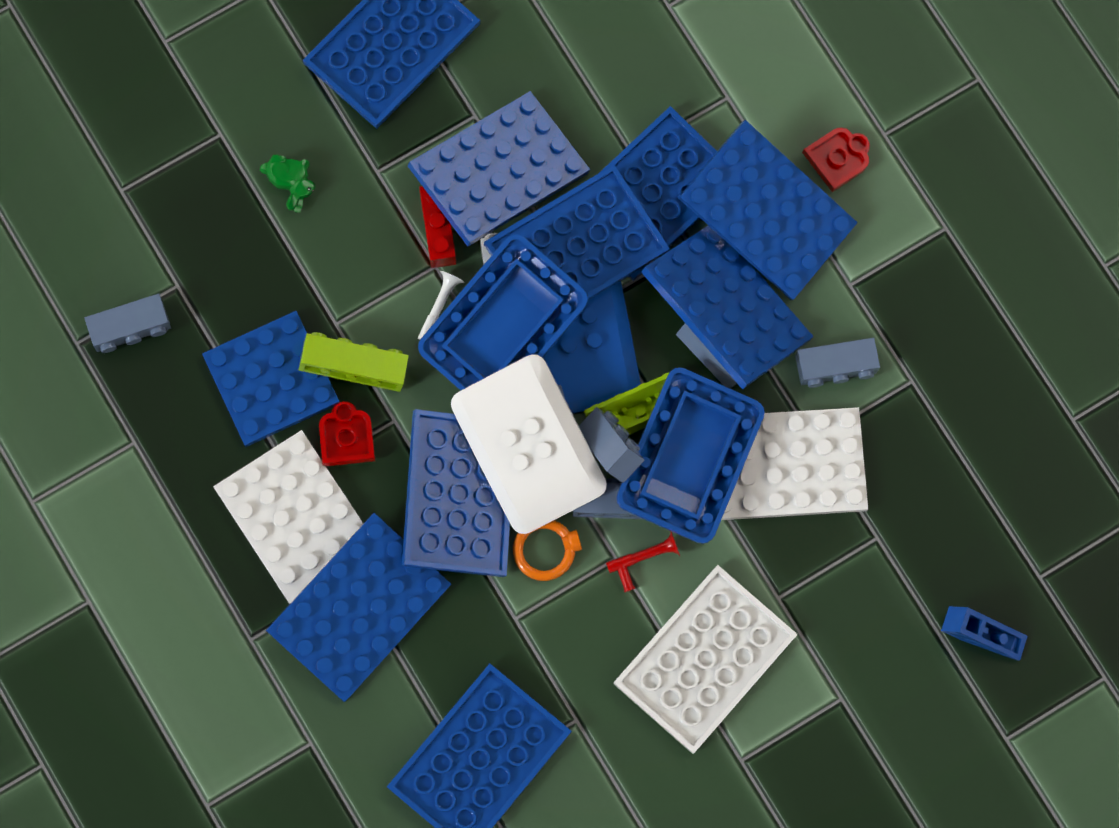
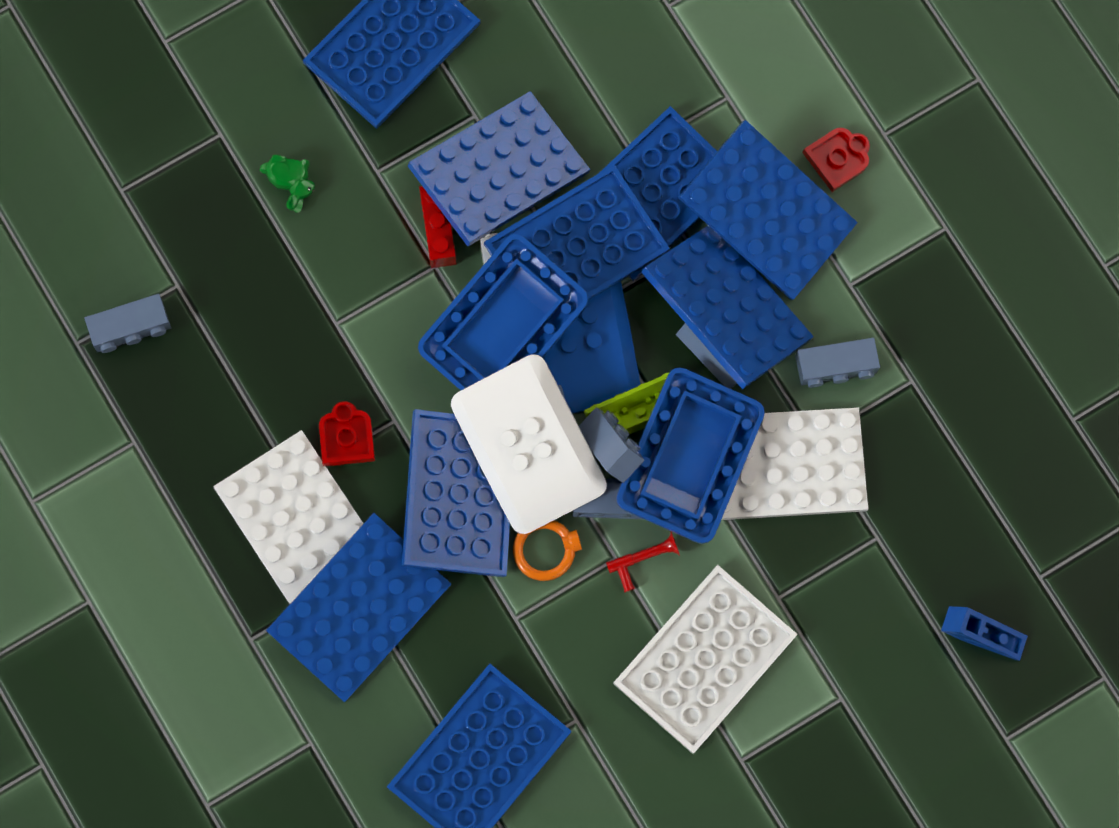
(263, 382): blue plate -> none
(353, 361): lime brick -> none
(449, 283): white piece -> none

